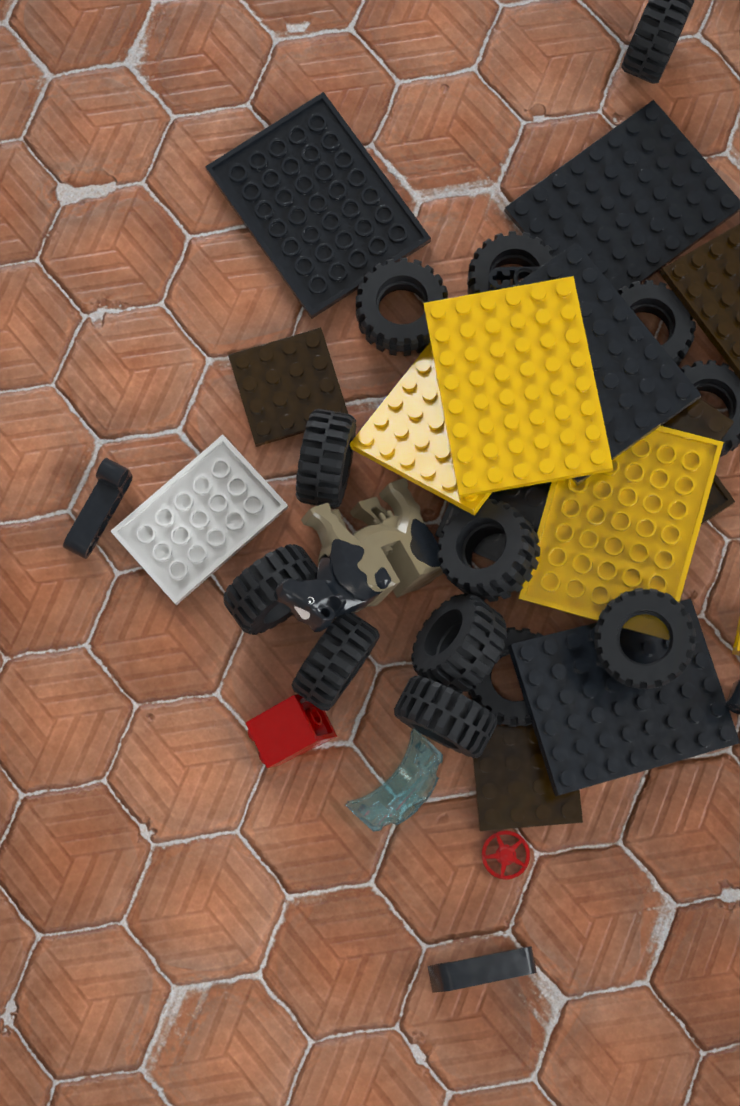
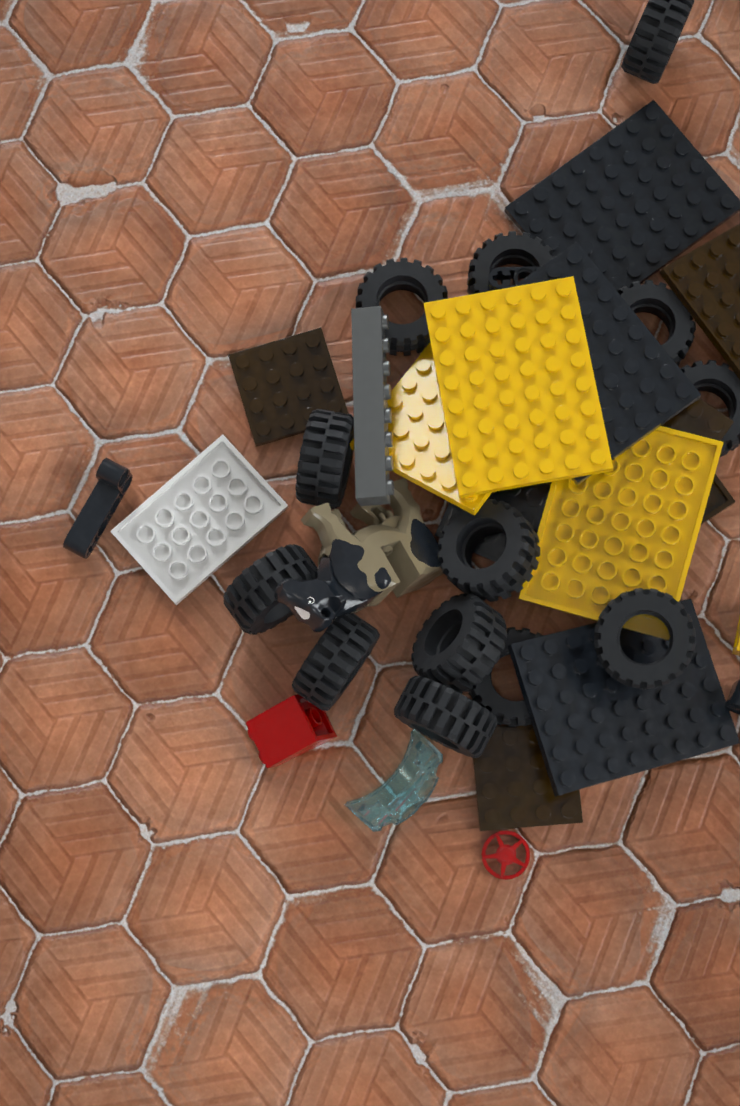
(317, 204): black plate -> none
(371, 406): none -> dark grey brick
(481, 969): black beam -> none

